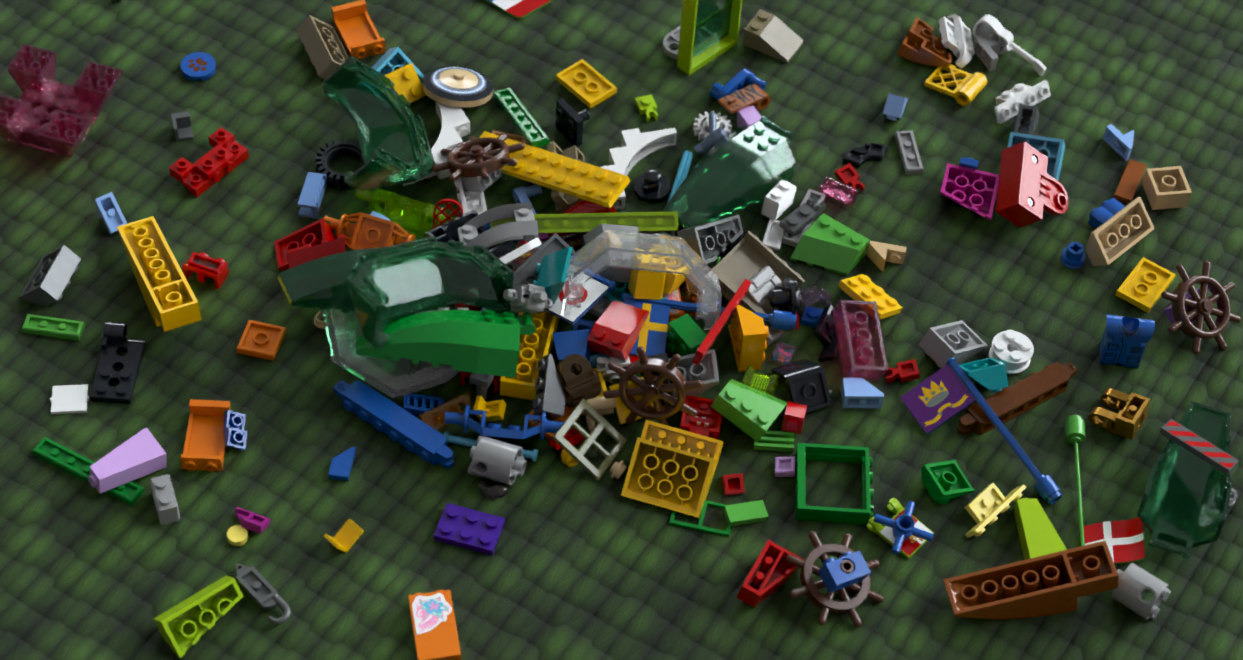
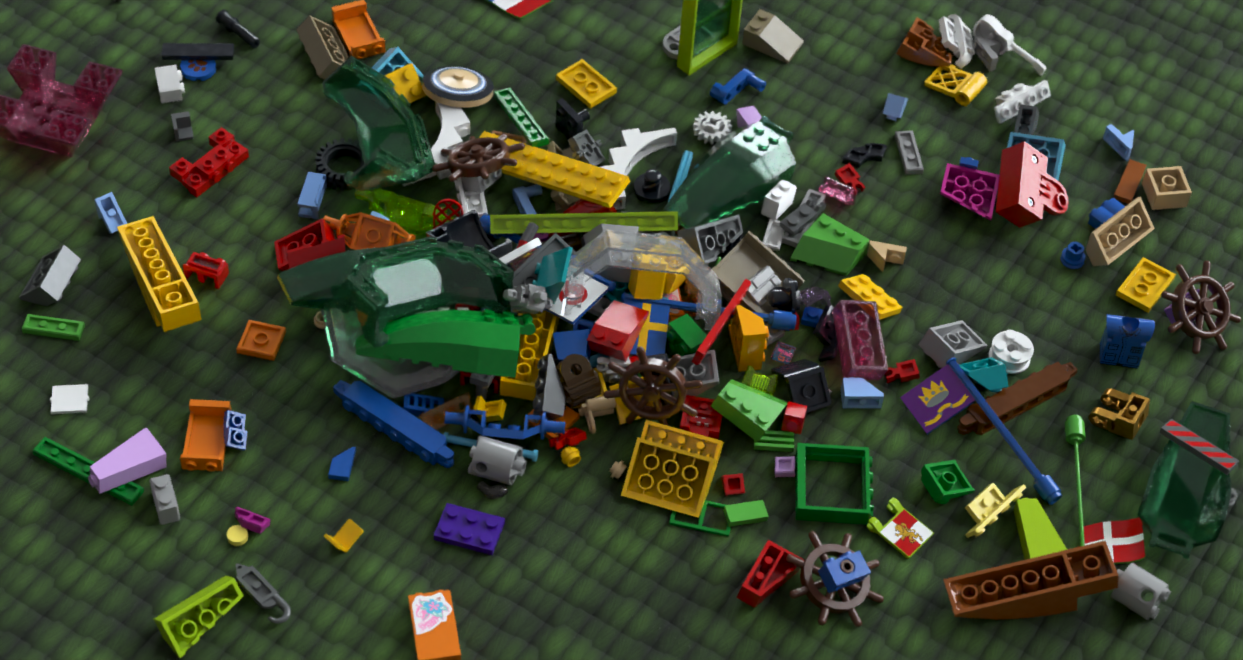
(113, 343): black hinge -> none
(169, 83): none -> white brick
(198, 51): none -> black tile
(232, 25): none -> black pin
(524, 225): light grey wedge -> none
(586, 148): none -> dark grey plate
(590, 439): olive window -> none
(647, 106): lime plate -> none
(713, 137): sand blue piece -> none
(745, 97): dark orange door -> none
(903, 521): blue bar -> none

